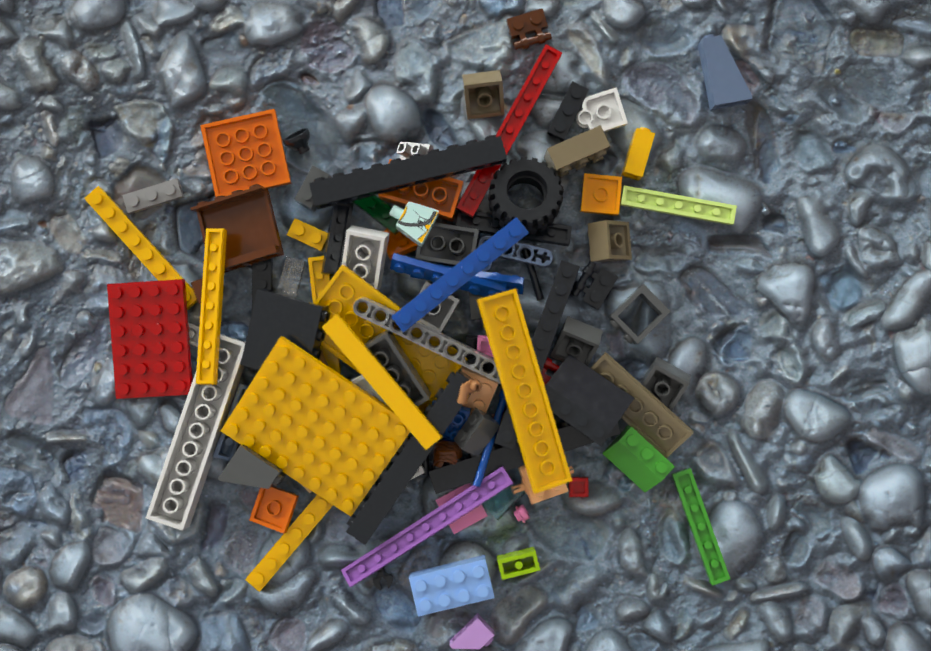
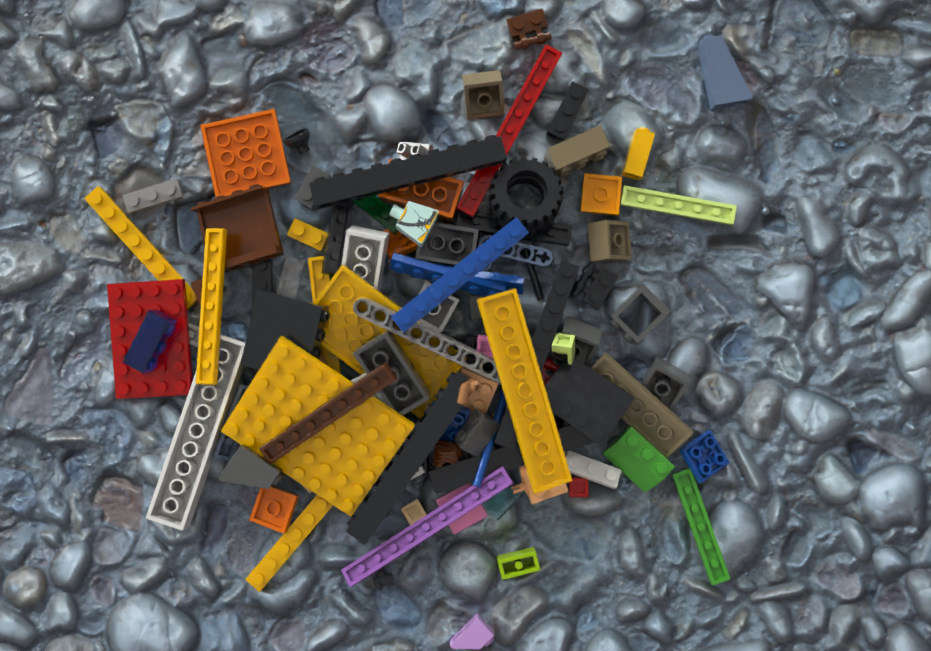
(150, 341): none -> clear blue brick
(328, 413): none -> reddish brown tile
(381, 381): yellow tile -> none
(413, 511): none -> tan plate
(451, 585): light blue brick -> none
(521, 513): bright pink plate -> none
(564, 345): none -> yellowish green panel
(592, 470): none -> white plate
(603, 110): white plate -> none
(704, 456): none -> blue tile

